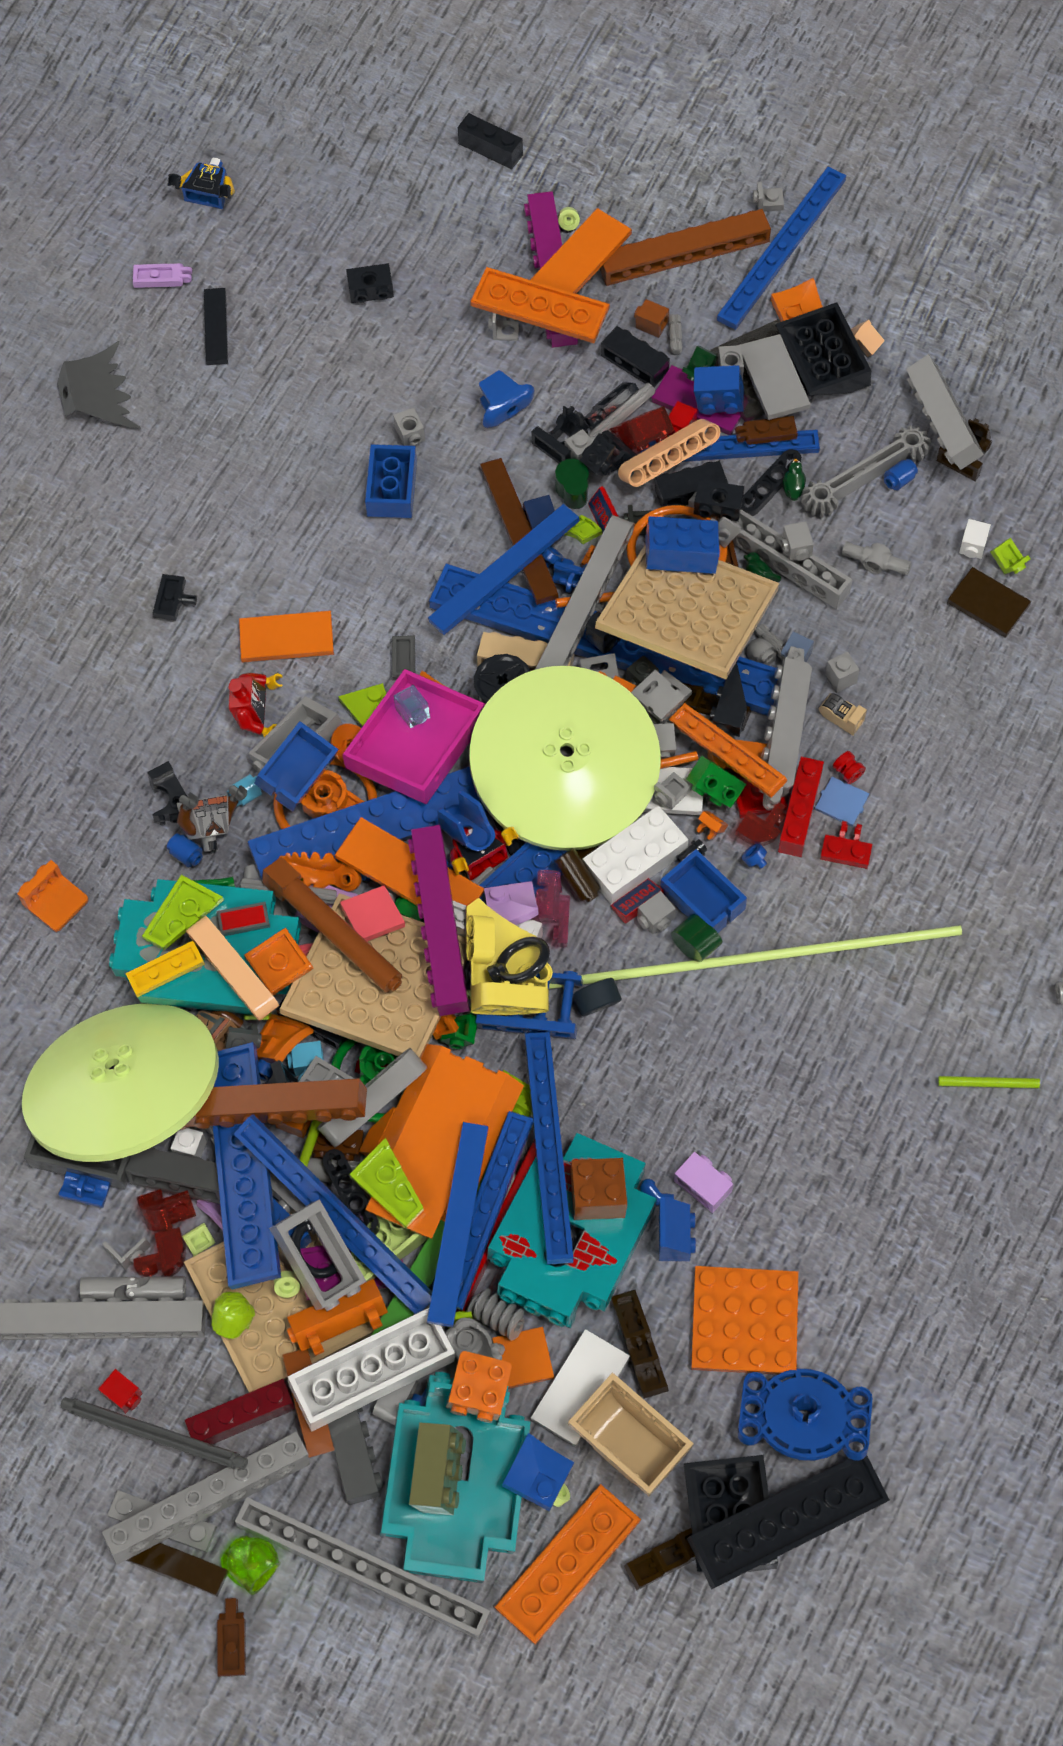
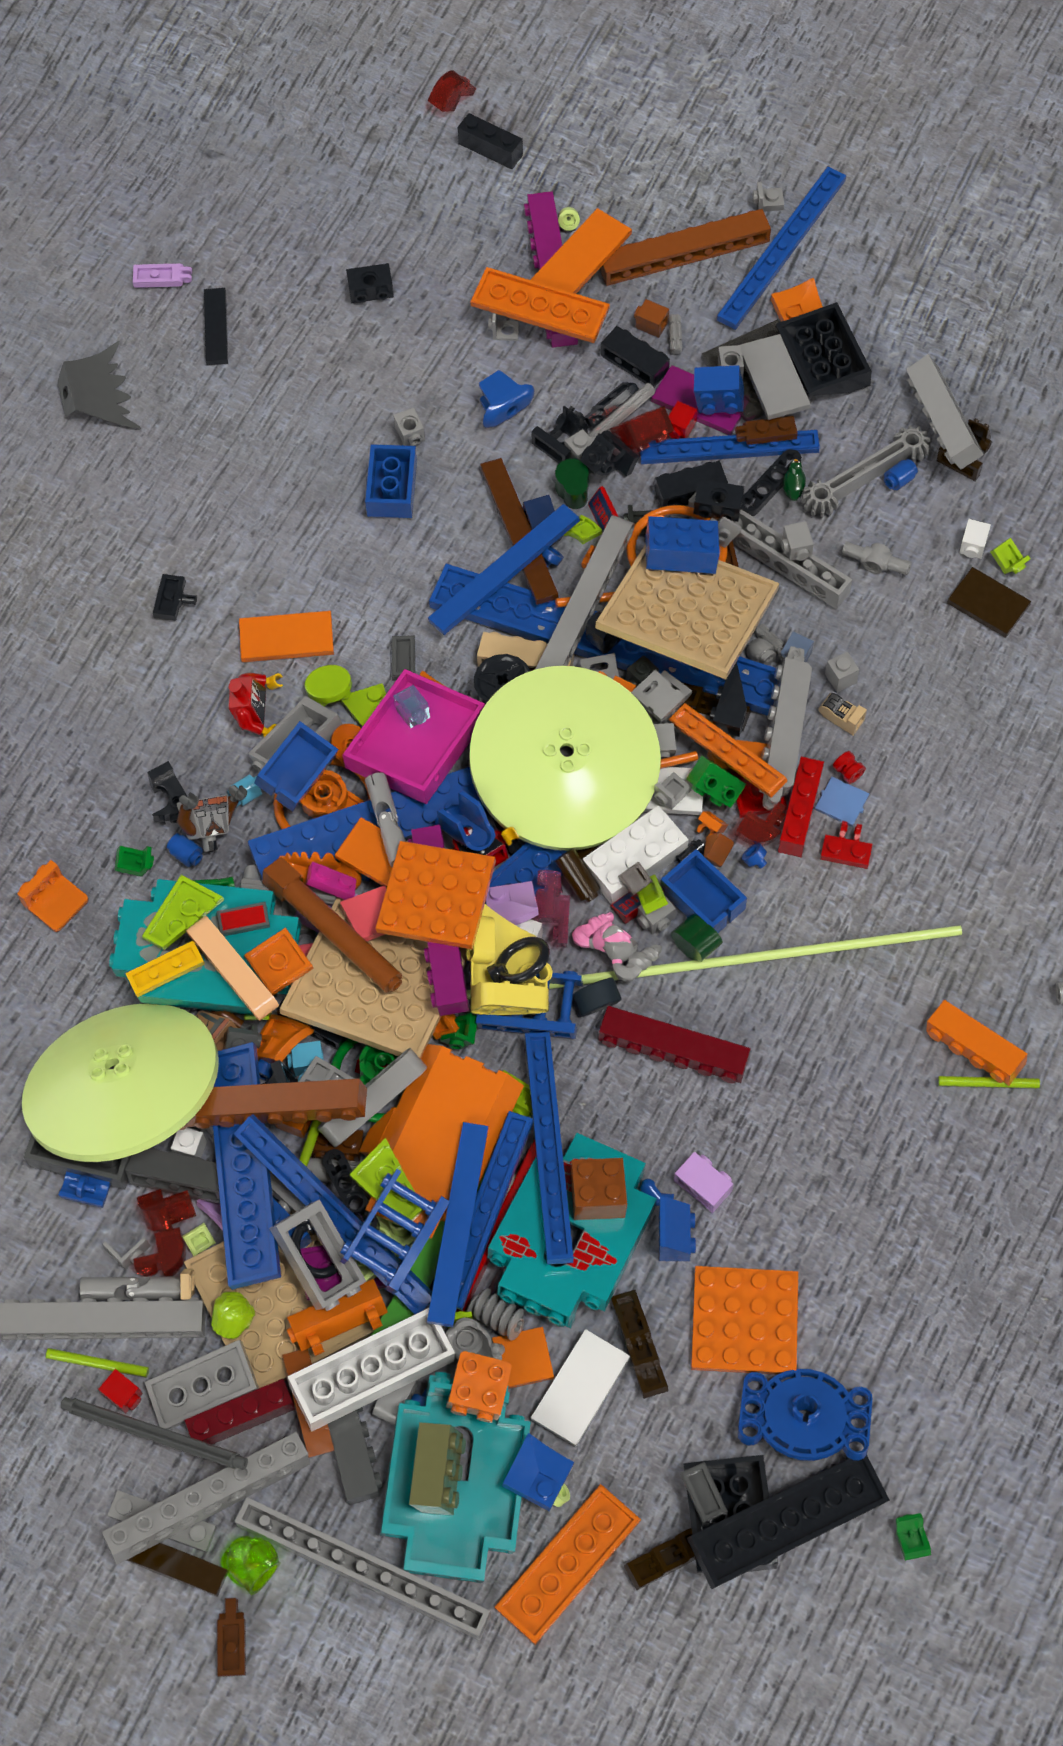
(96, 1362): none -> lime bar
(133, 860): none -> green bracket
(186, 1377): none -> light grey plate
(187, 1284): none -> tan tile
(204, 184): torso -> none
(287, 1285): yellowish green tile -> none
(328, 684): none -> lime tile
(331, 881): none -> dark pink plate
(381, 800): none -> light grey piece
(419, 1231): none -> blue fence
(436, 895): none -> orange plate
(449, 90): none -> clear red brick
(567, 574): blue hips -> none
(617, 944): none -> hair
(630, 1434): tan container -> none
(635, 878): none -> tile
(652, 896): none -> lime tile
(659, 452): light nougat beam -> none
(674, 1044): none -> dark red brick
(700, 358): dark green bracket -> none
(703, 1493): none -> dark grey tile
(717, 848): none -> dark orange slope
(759, 567): dark green animal -> none
(867, 337): light nougat tile -> none
(912, 1536): none -> green bracket
(976, 1042): none -> orange brick

